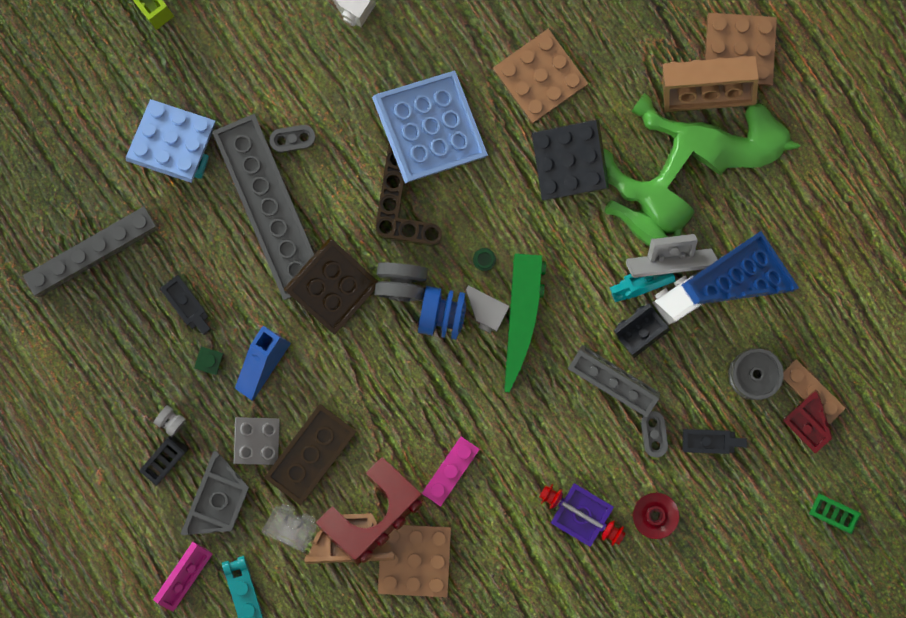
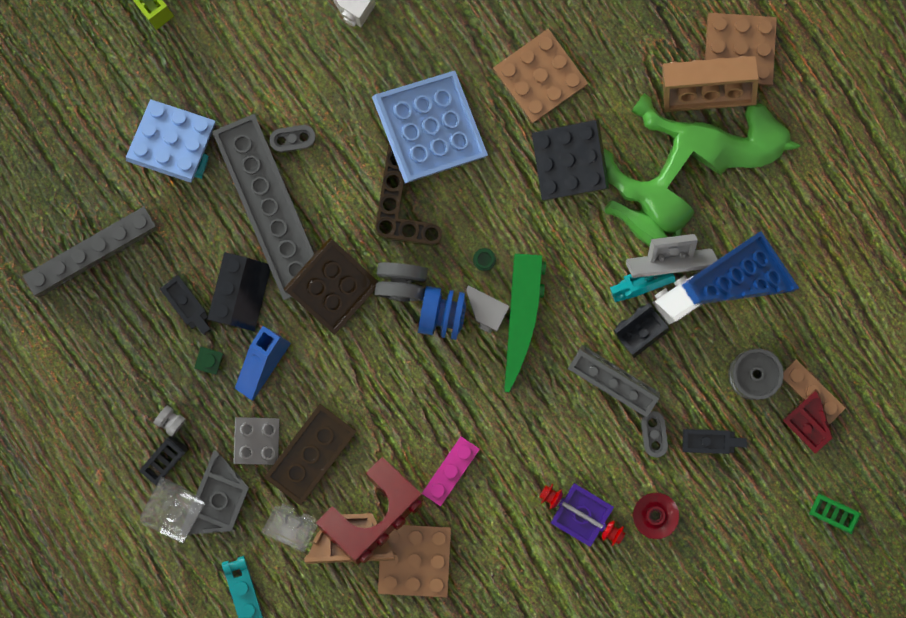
(171, 510): none -> clear slope
(182, 576): dark pink plate -> none
(239, 292): none -> black slope

